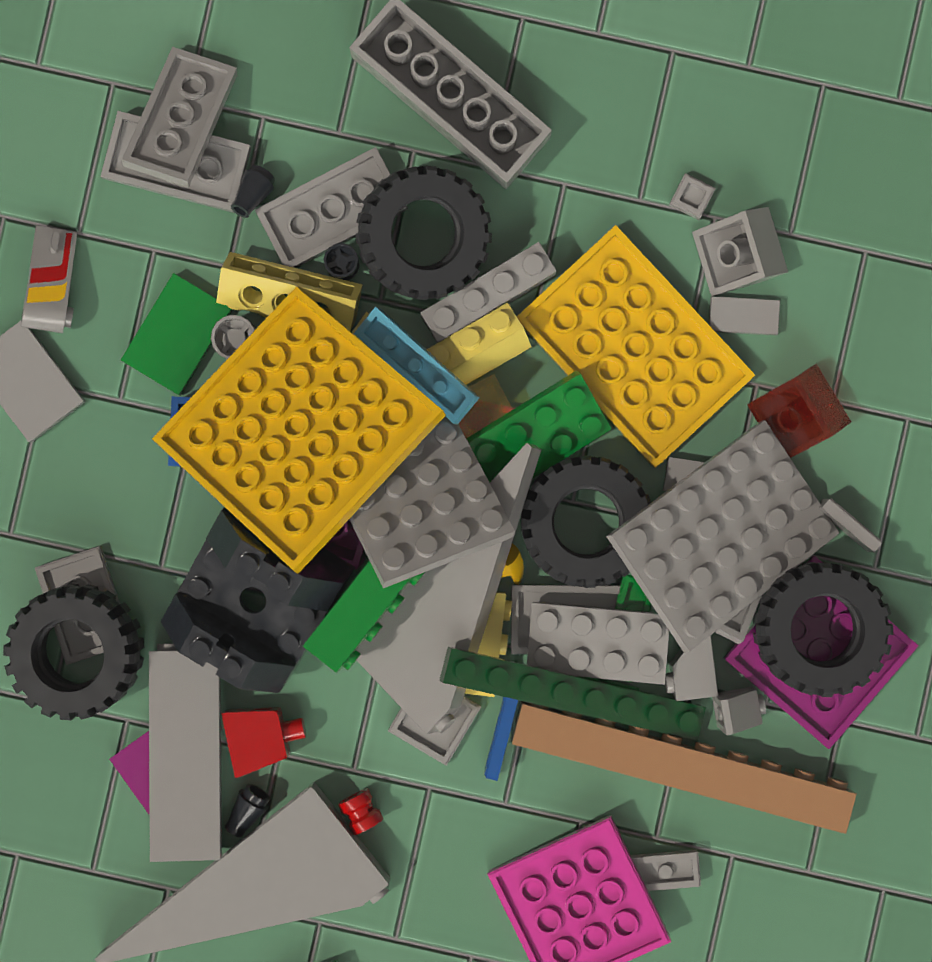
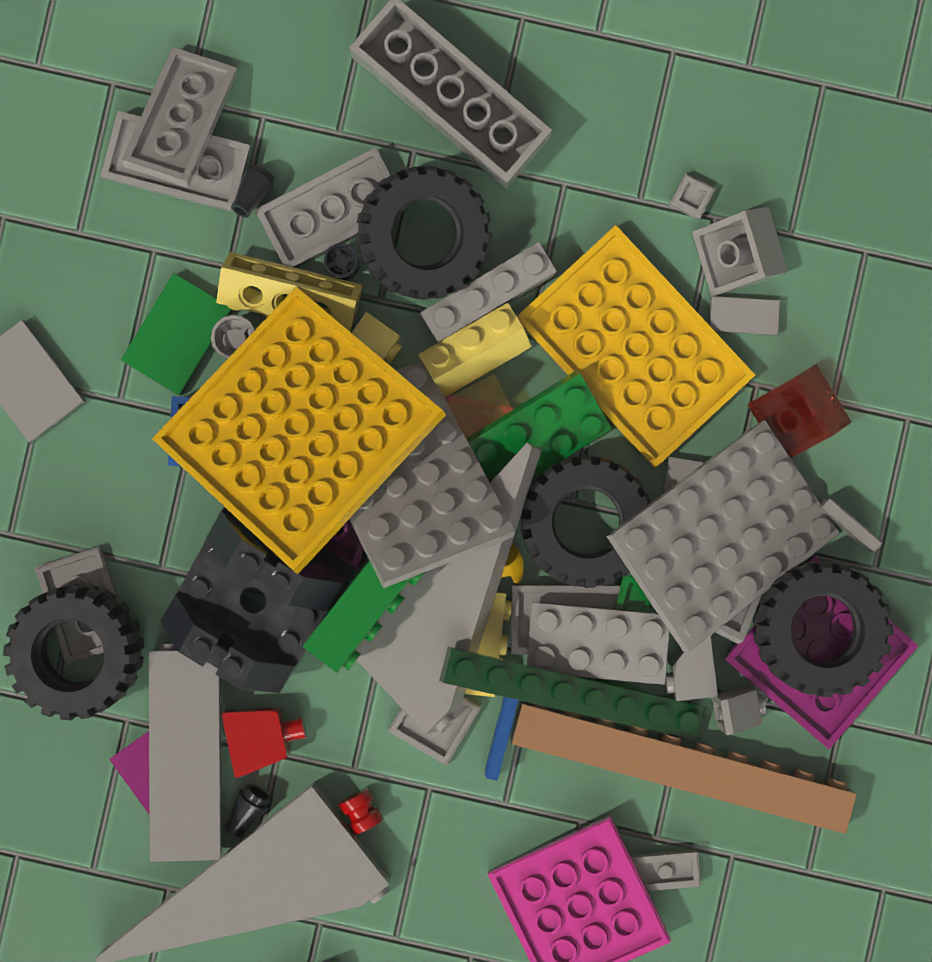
(49, 280): light grey door -> none
(416, 364): medium azure plate -> none

